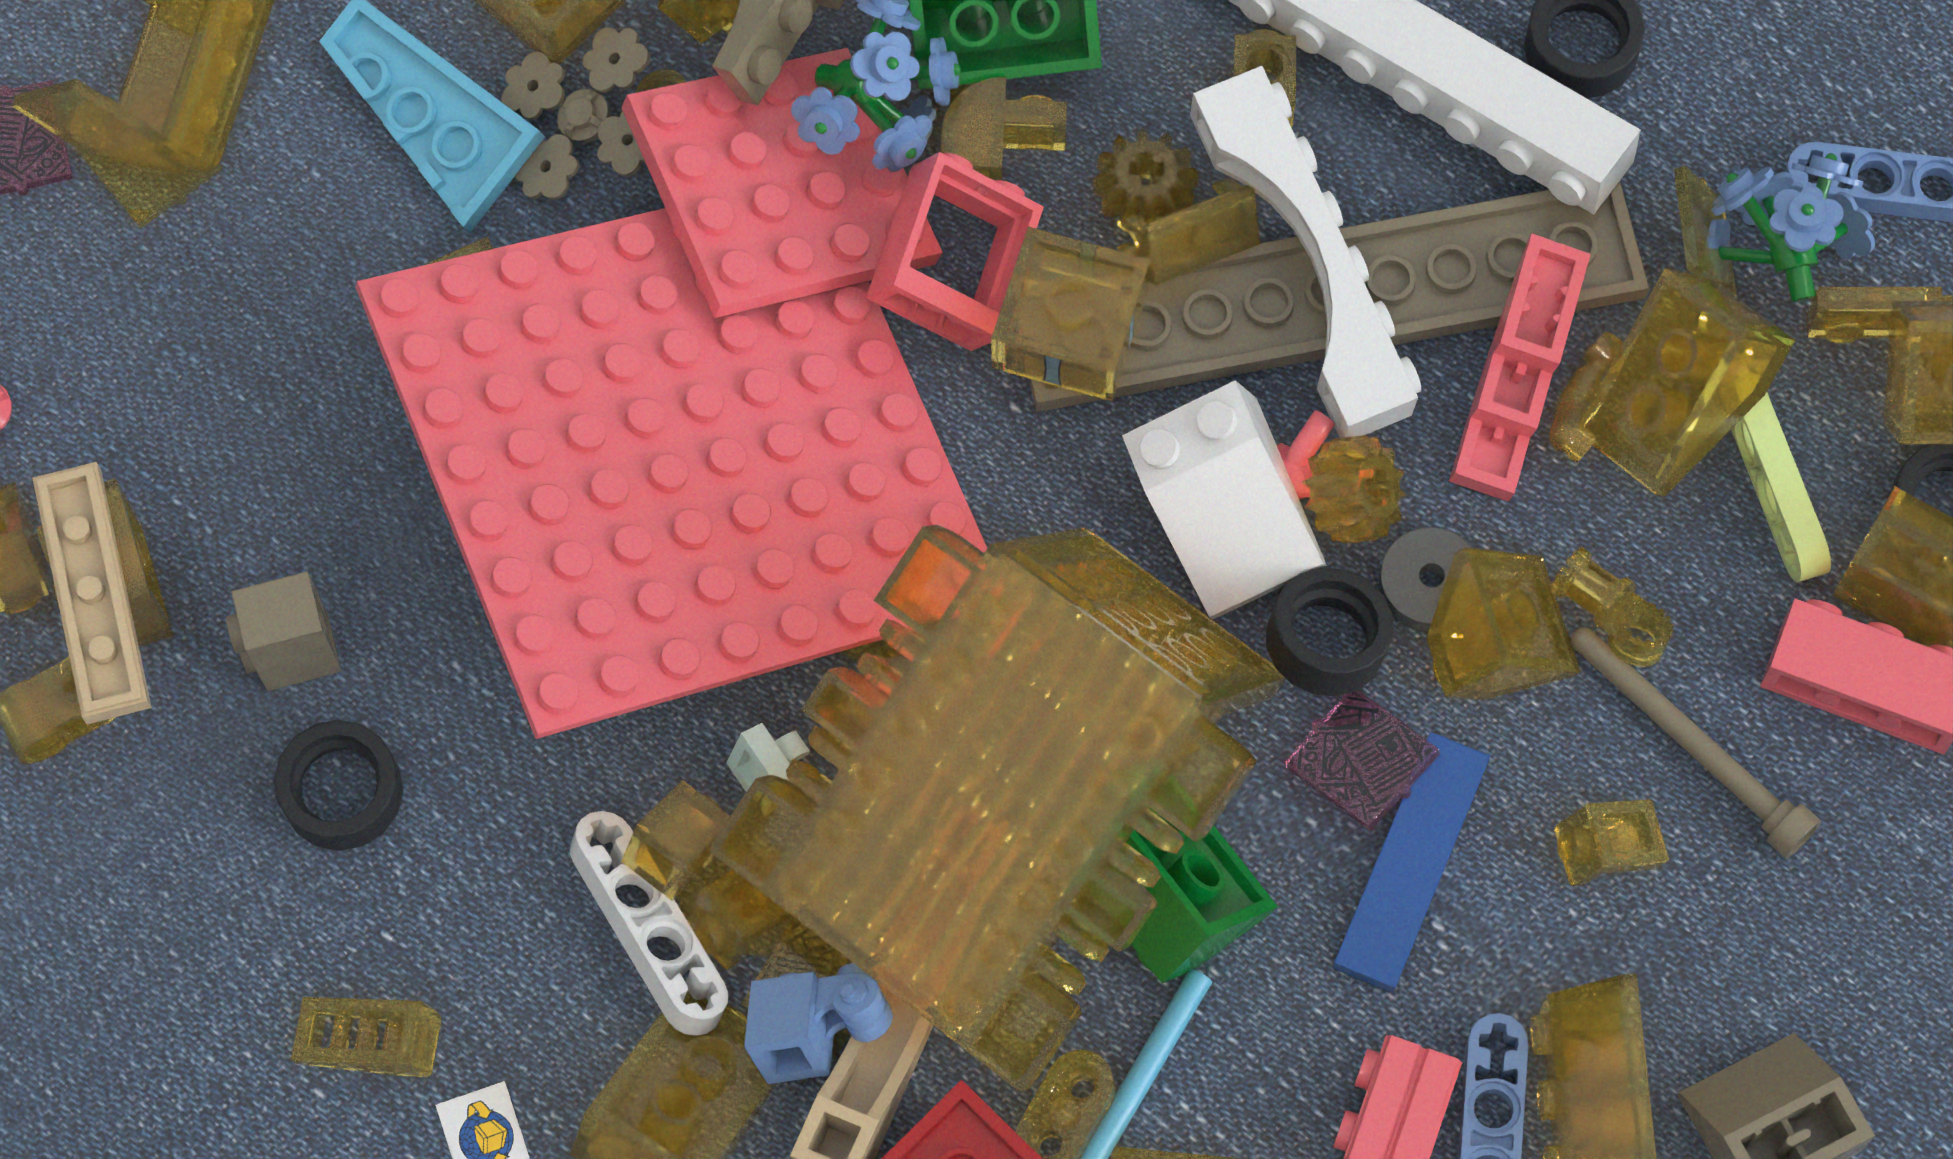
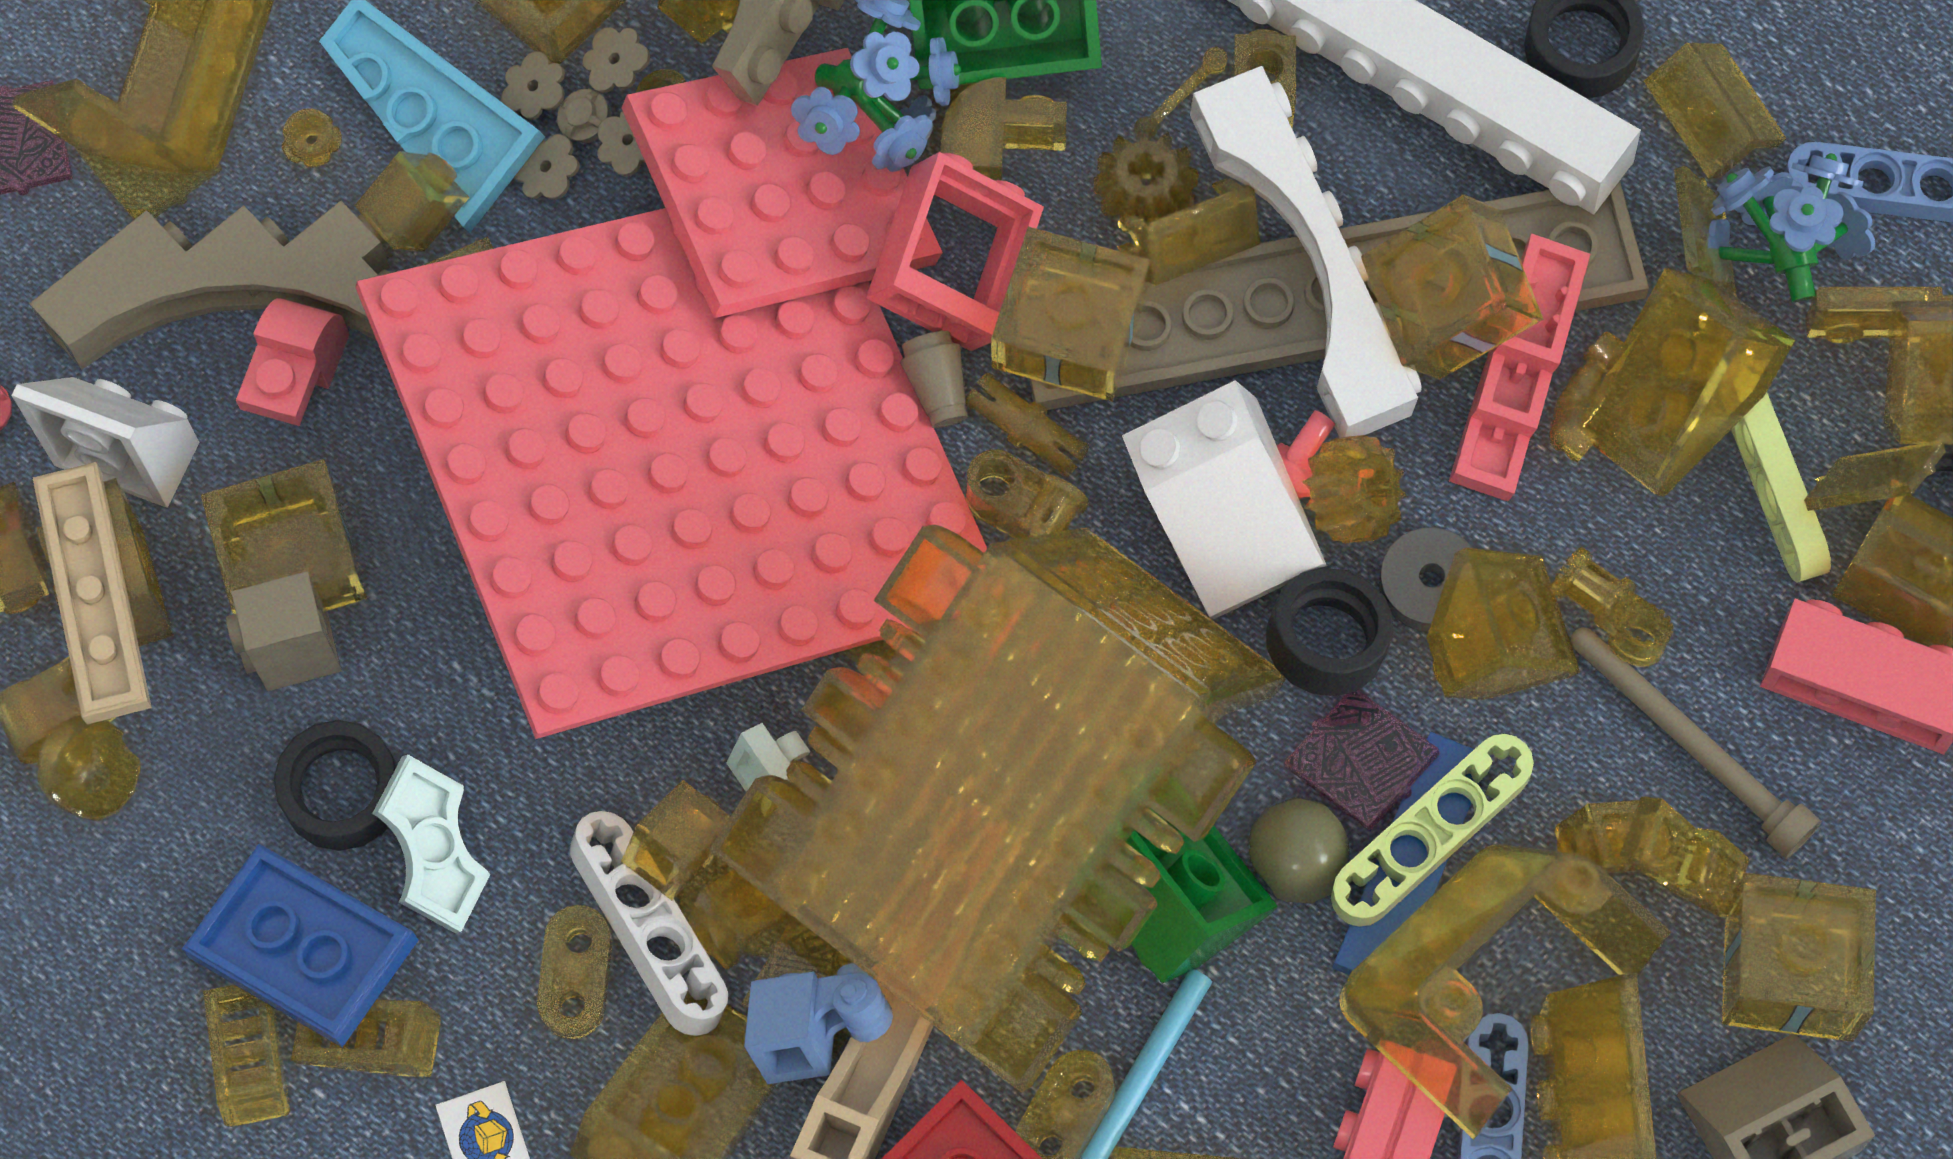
(87, 769): none -> clear yellow hair
(100, 423): none -> white slope
(157, 277): none -> dark tan arch
(253, 1092): none -> clear yellow slope
(282, 529): none -> clear yellow container
(293, 354): none -> coral brick
(300, 945): none -> blue tile
(305, 124): none -> clear yellow plate
(412, 200): none -> clear yellow brick
(423, 815): none -> light aqua tile
(574, 974): none -> clear yellow plate
(937, 377): none -> dark tan cone
(1027, 424): none -> clear yellow pin
(1029, 500): none -> clear yellow piece
(1213, 63): none -> clear yellow hinge
(1298, 849): none -> olive hair
(1423, 1009): none -> clear yellow windscreen
(1427, 825): none -> yellowish green beam
(1451, 287): none -> clear yellow container
(1682, 858): none -> clear yellow slope
(1713, 107): none -> clear yellow panel
(1799, 957): none -> clear yellow container
(1875, 475): none -> clear yellow piece

